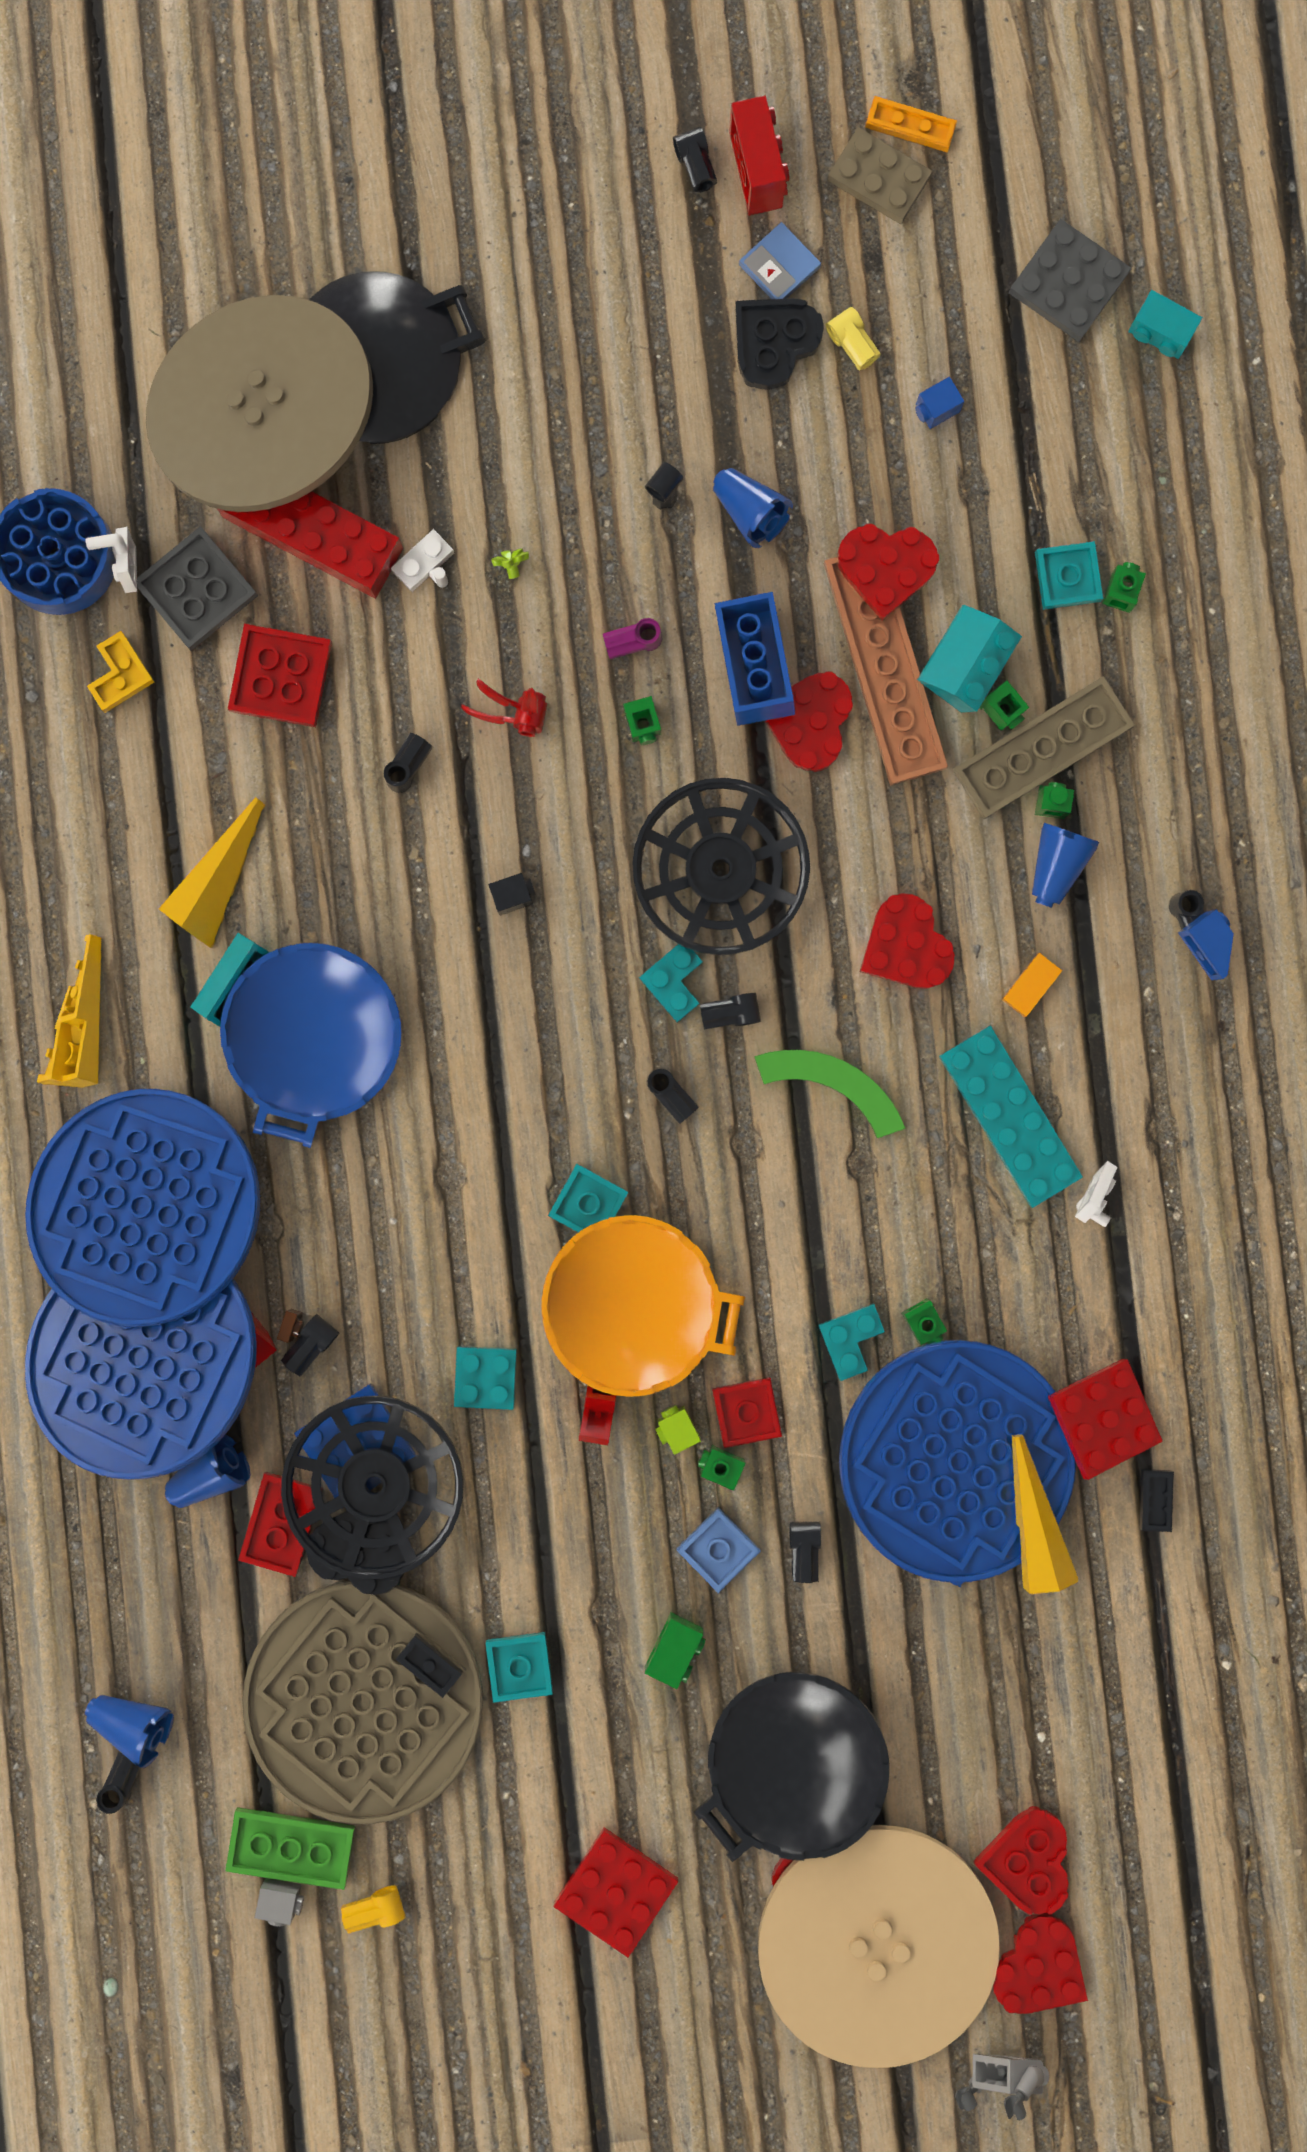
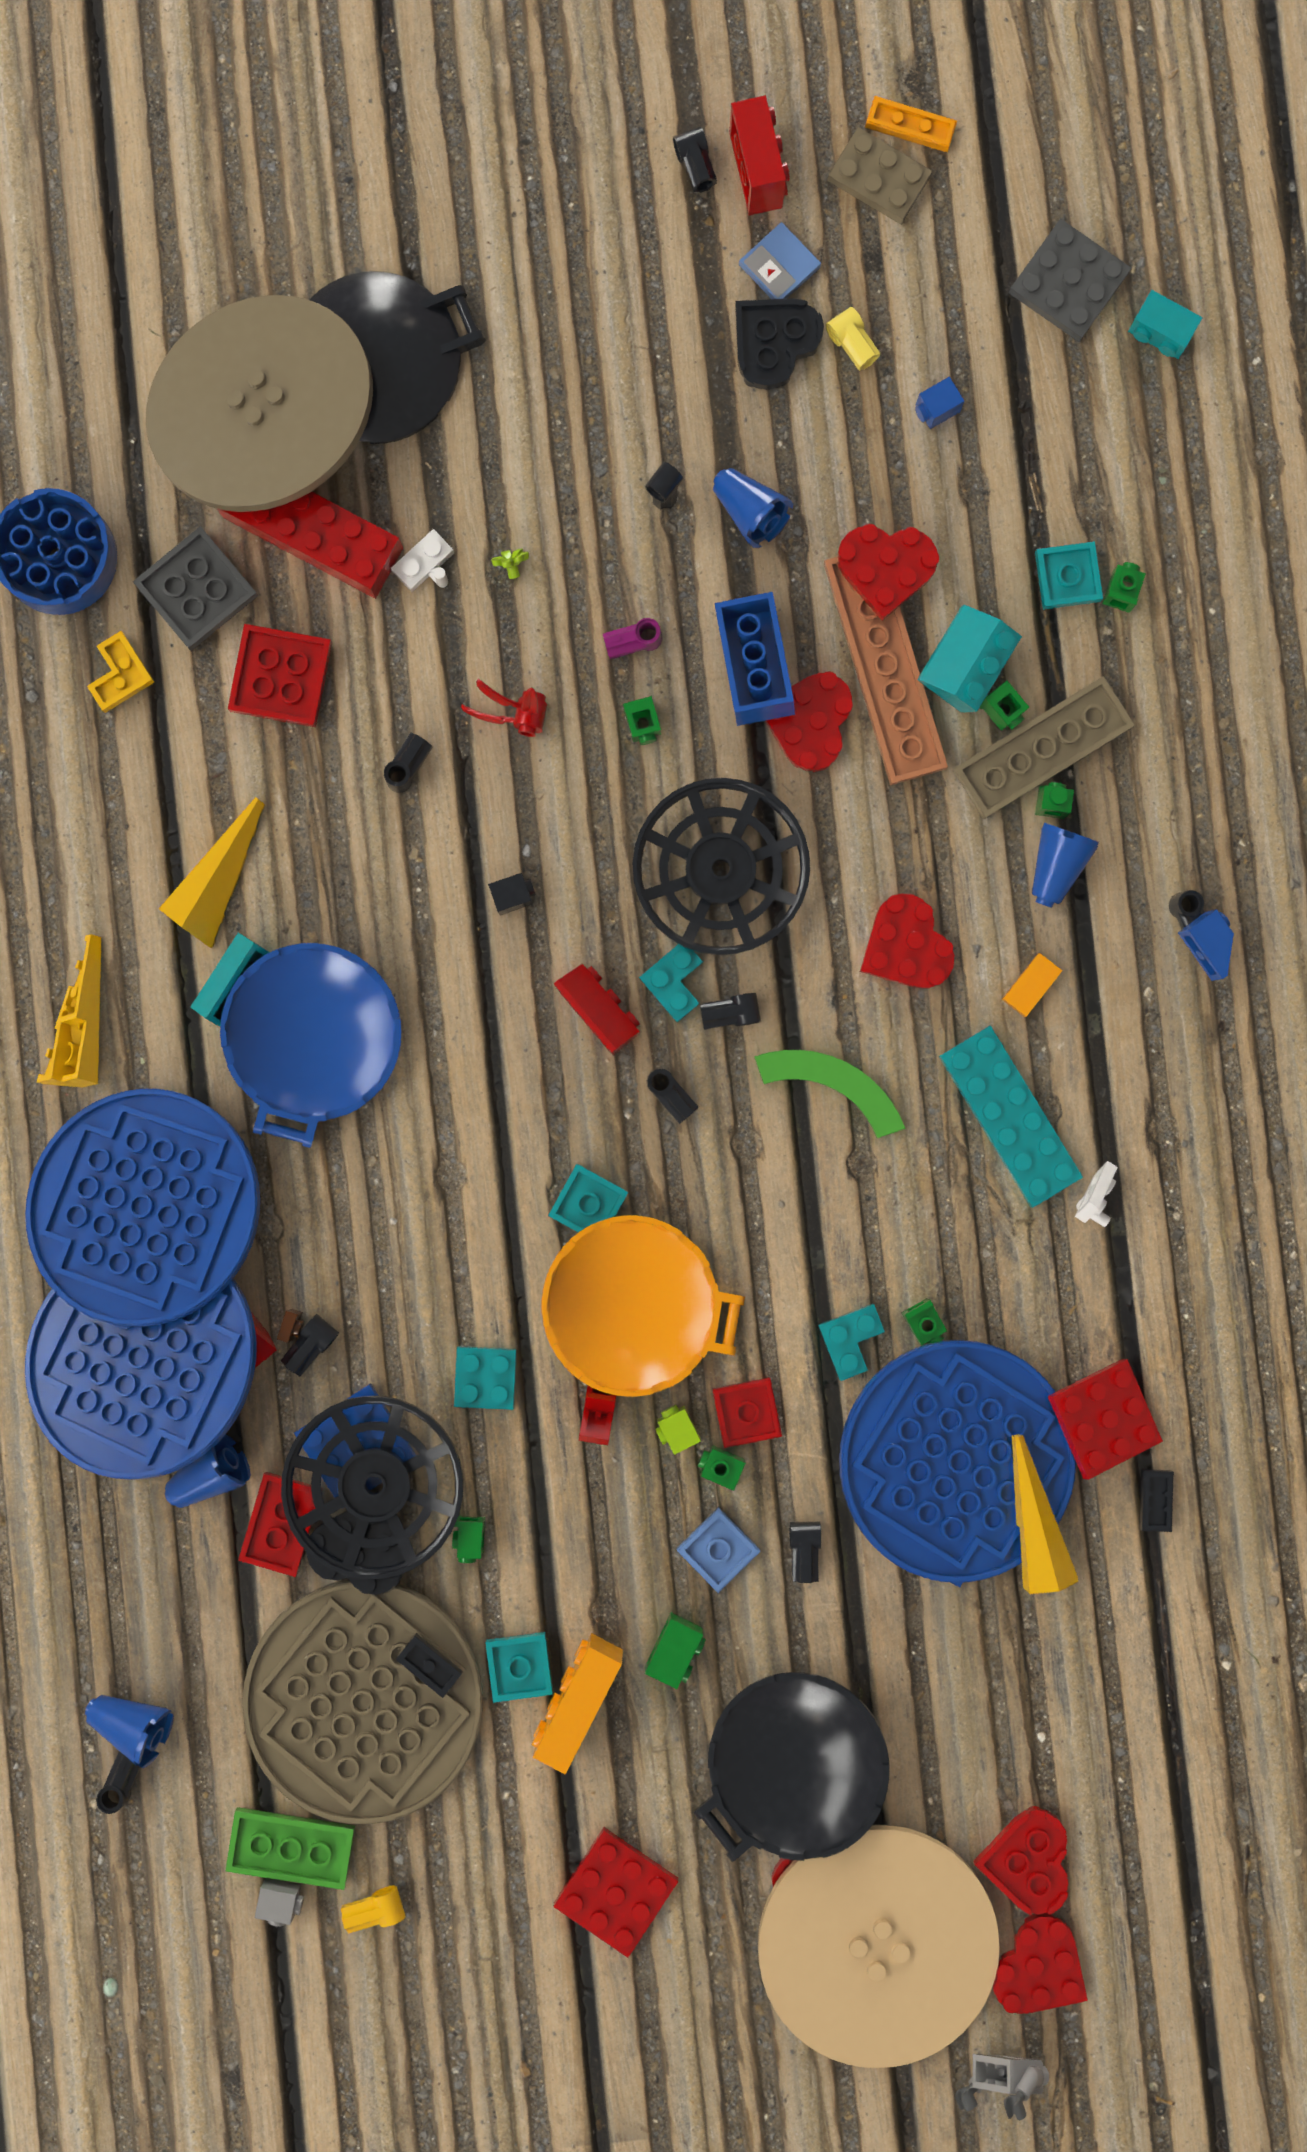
(125, 554): white plate -> none
(469, 1538): none -> green brick
(578, 1703): none -> light orange brick
(598, 1008): none -> red slope

